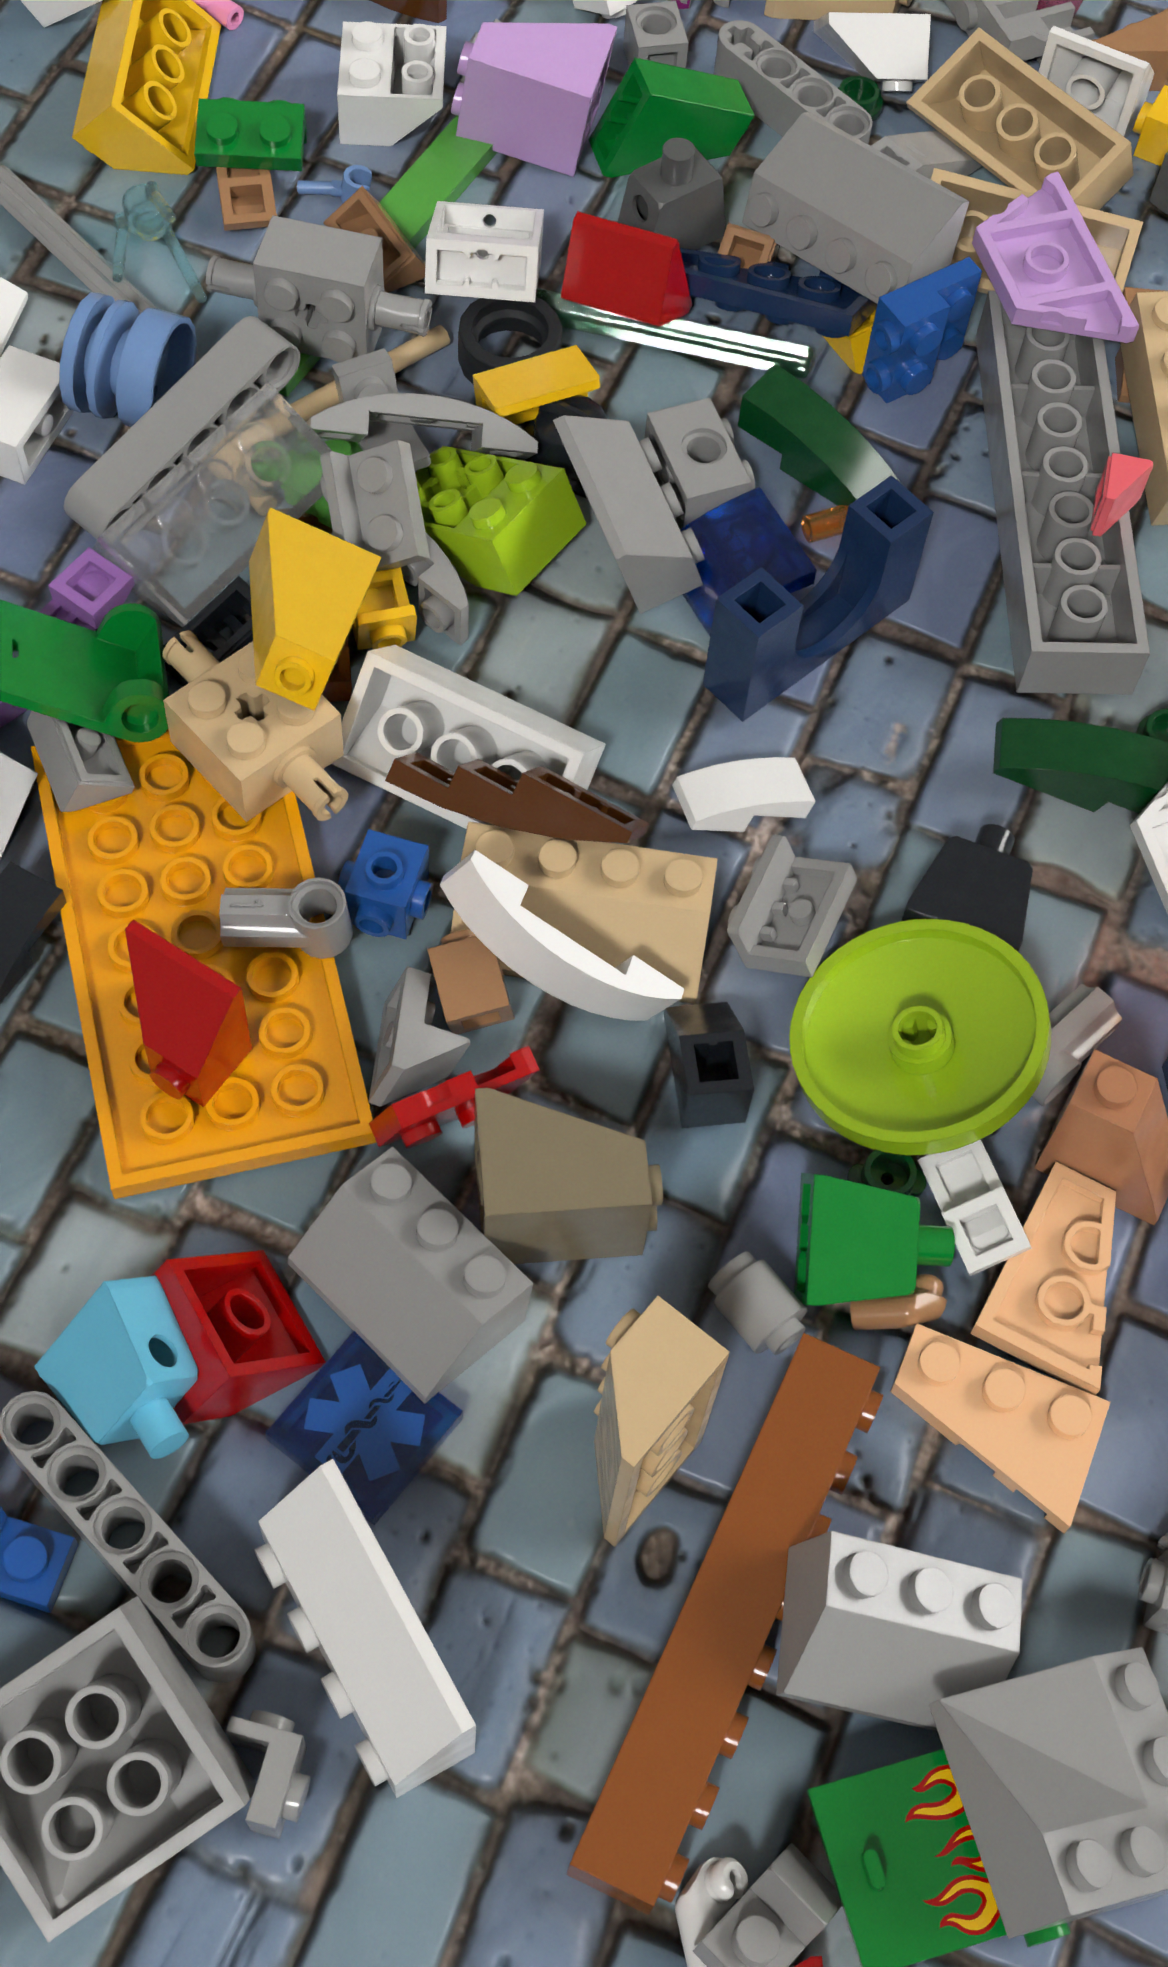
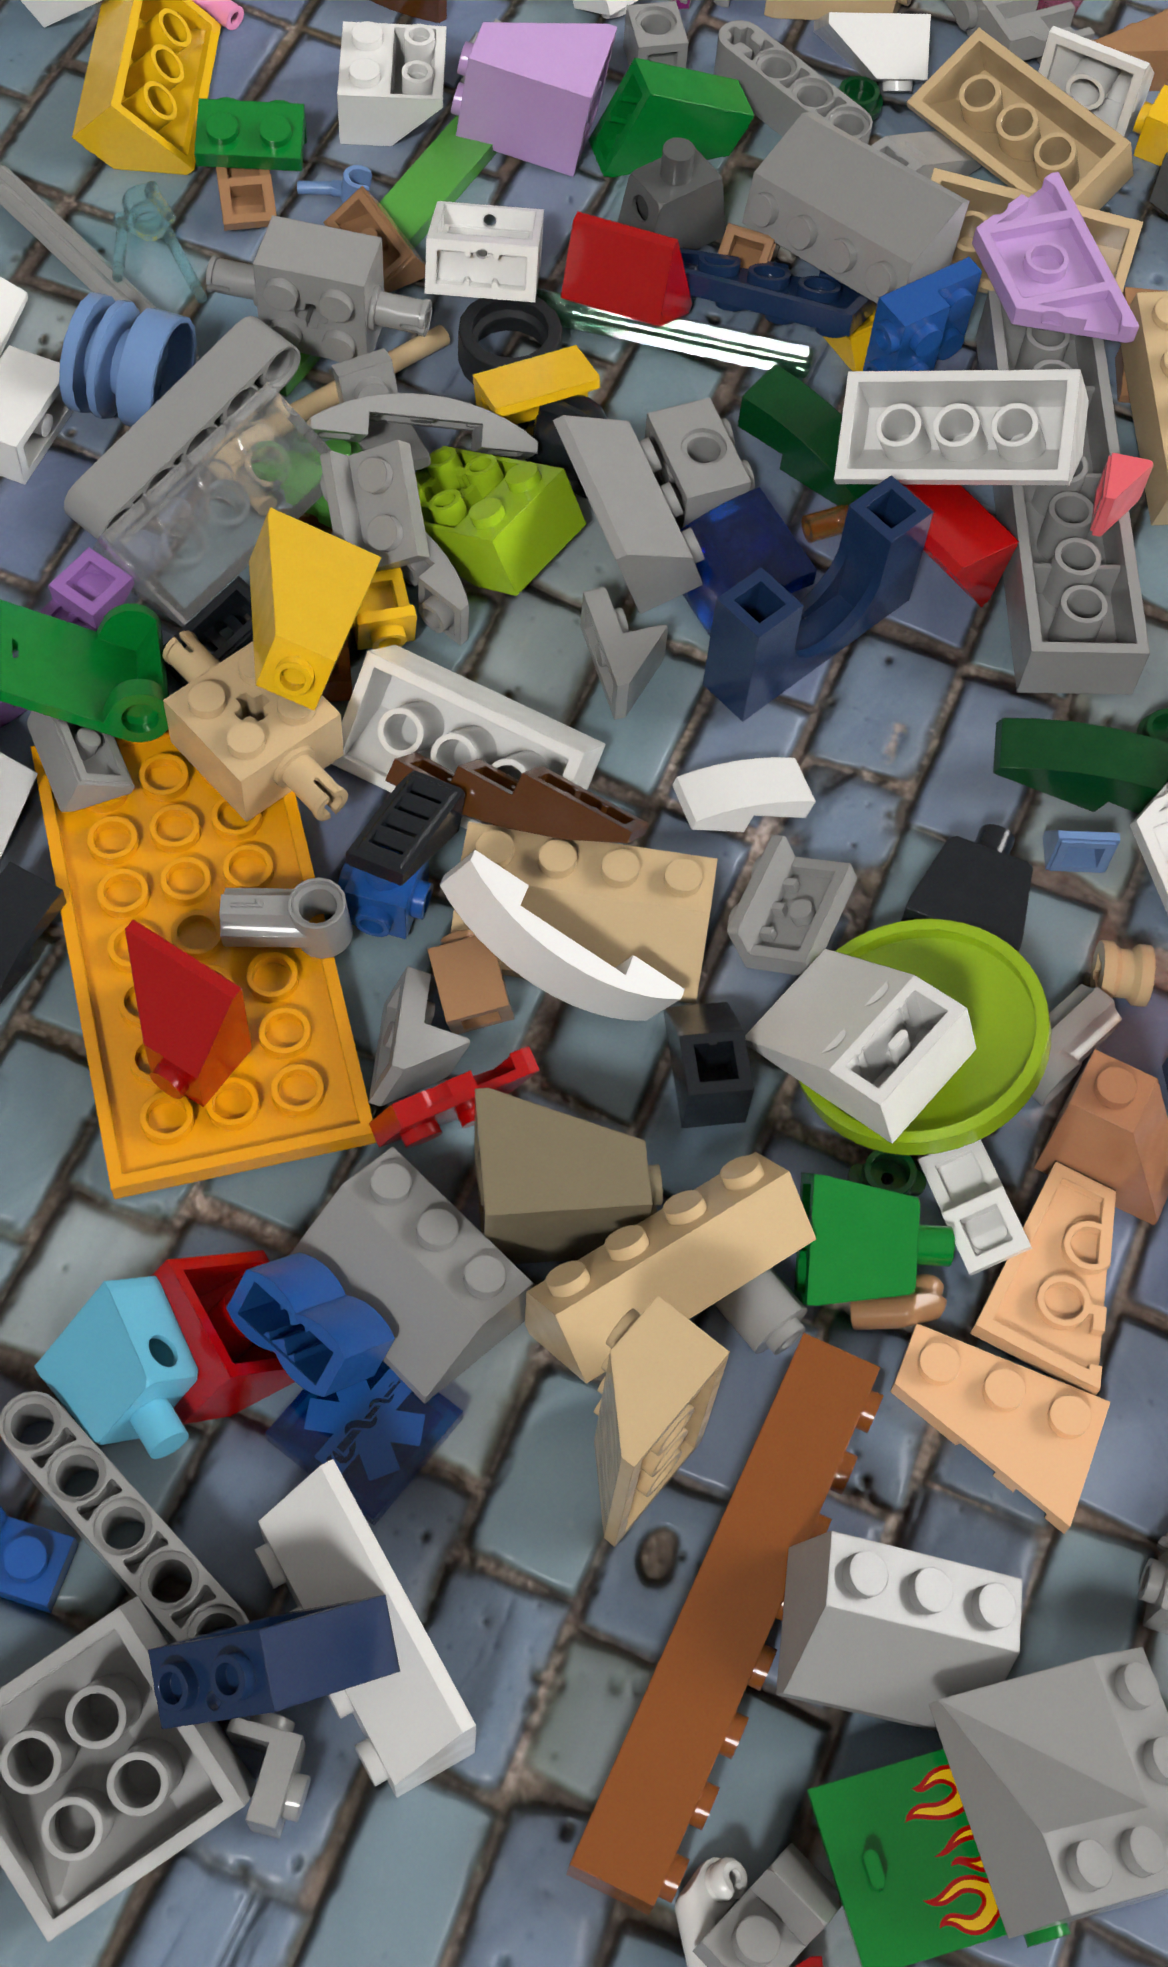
(273, 1662): none -> dark blue window
(310, 1323): none -> blue brick
(413, 821): none -> black slope
(621, 657): none -> light grey slope
(686, 1254): none -> tan slope
(866, 1039): none -> white slope
(962, 427): none -> white slope
(965, 539): none -> red slope
(1079, 850): none -> medium blue slope
(1124, 971): none -> tan wheel

